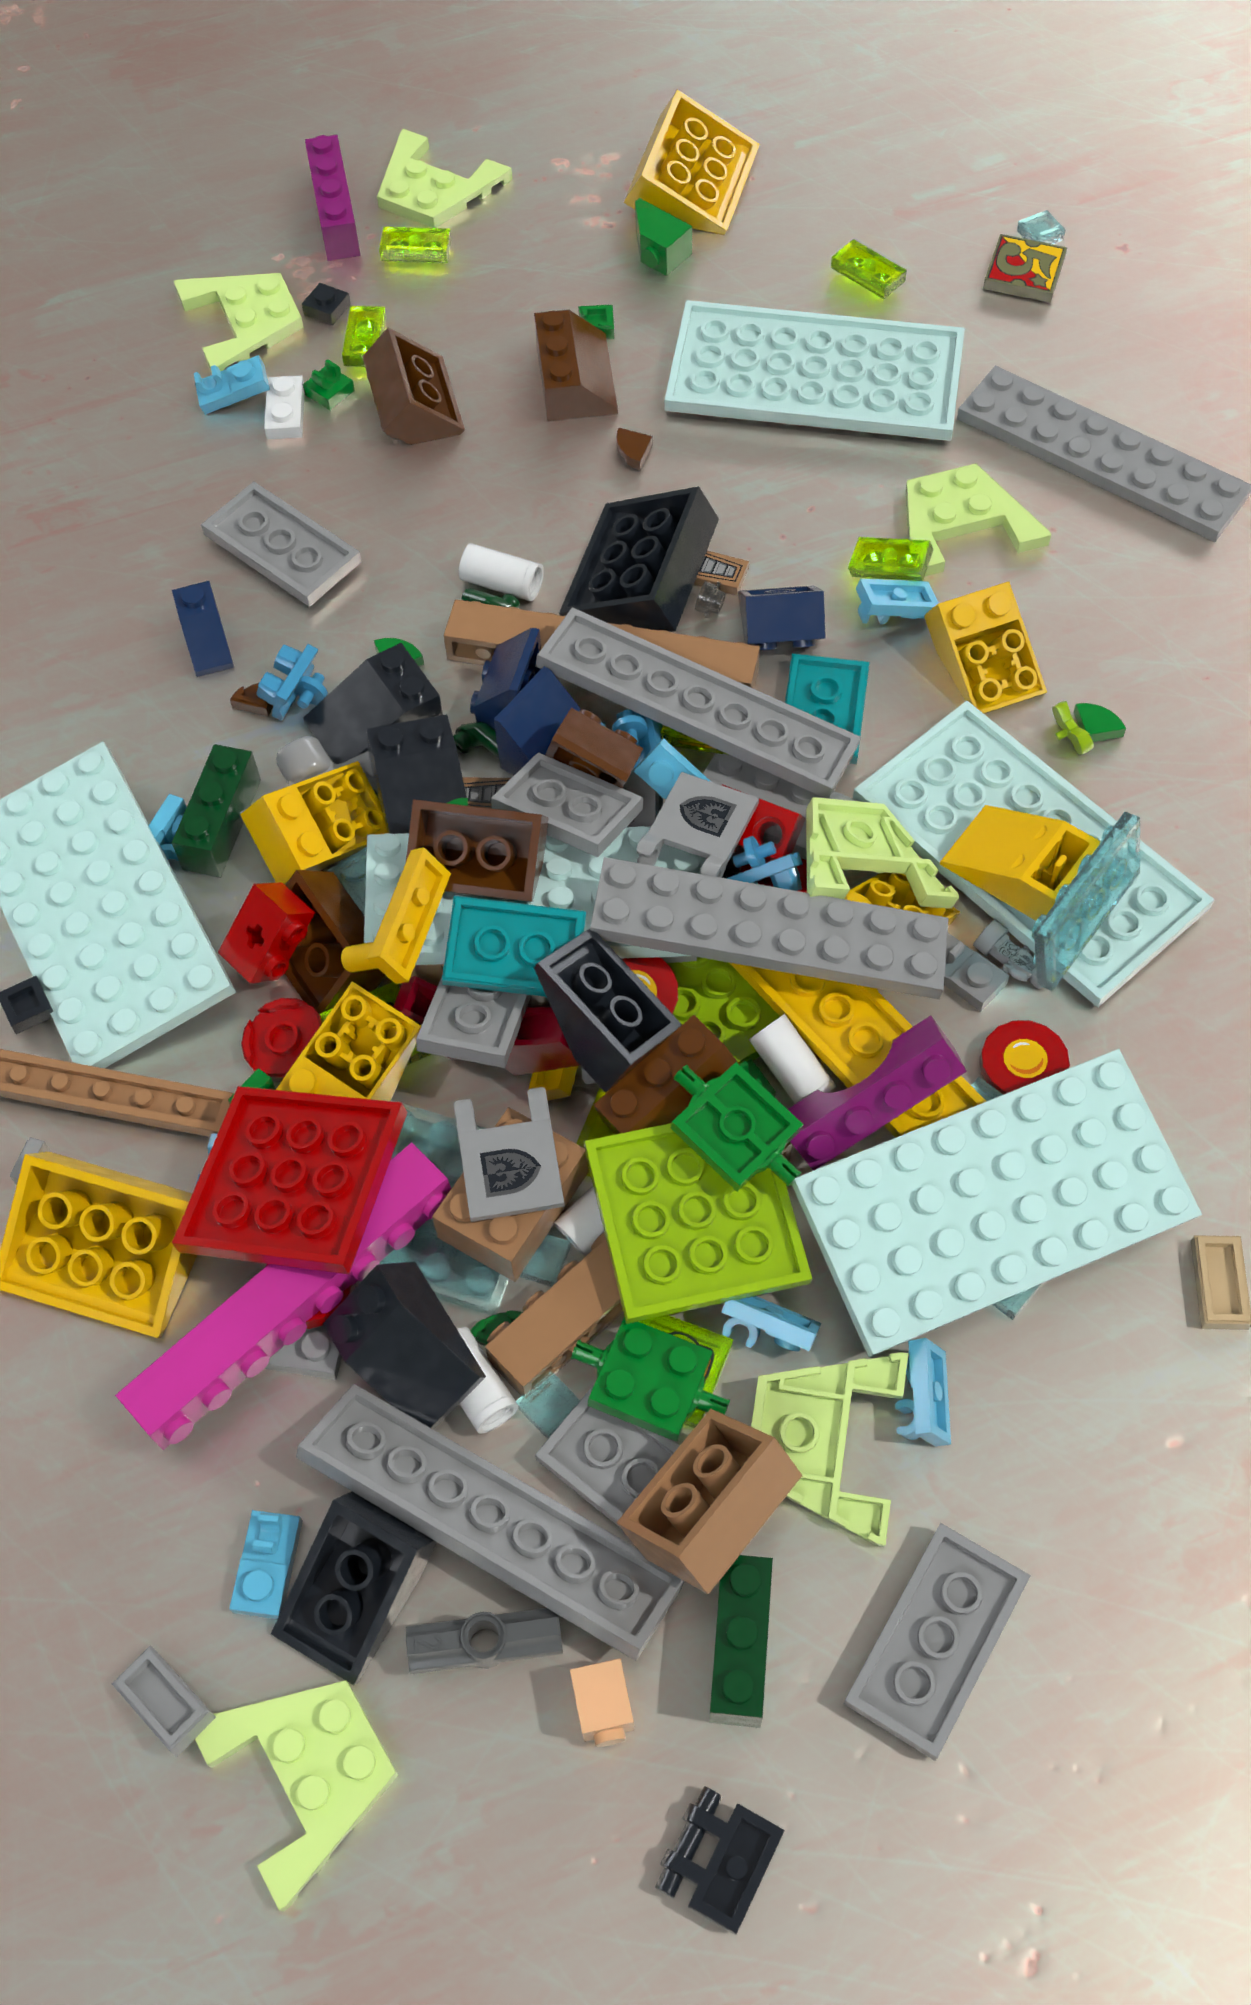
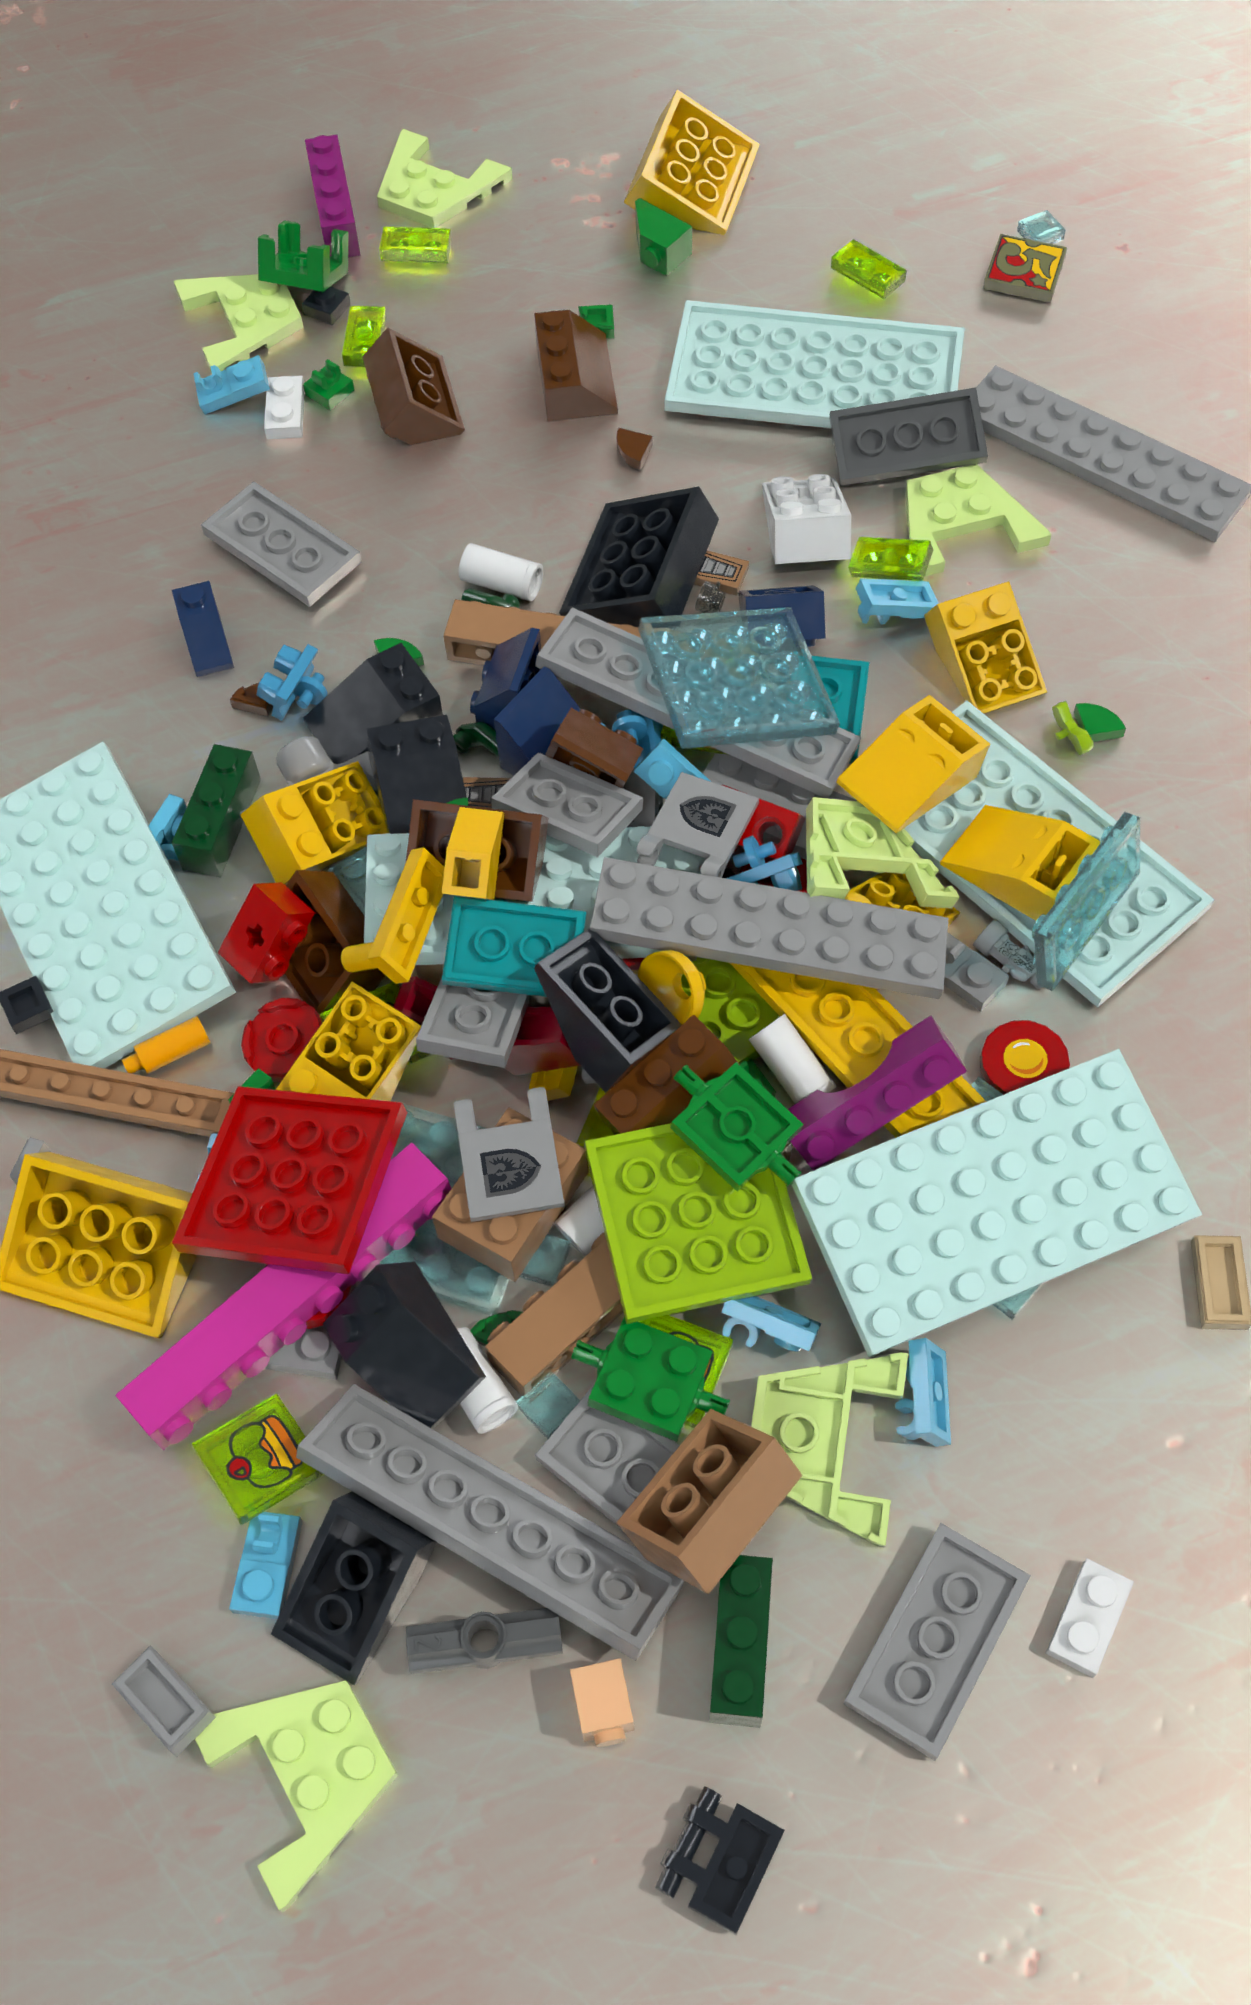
(167, 1047): none -> light orange cylinder
(256, 1459): none -> clear neon green tile
(302, 269): none -> green panel
(473, 854): none -> yellow slope
(663, 975): none -> yellow piece
(737, 677): none -> clear light blue plate
(807, 519): none -> white slope
(908, 436): none -> dark grey plate
(915, 764): none -> yellow slope
(1089, 1618): none -> white plate

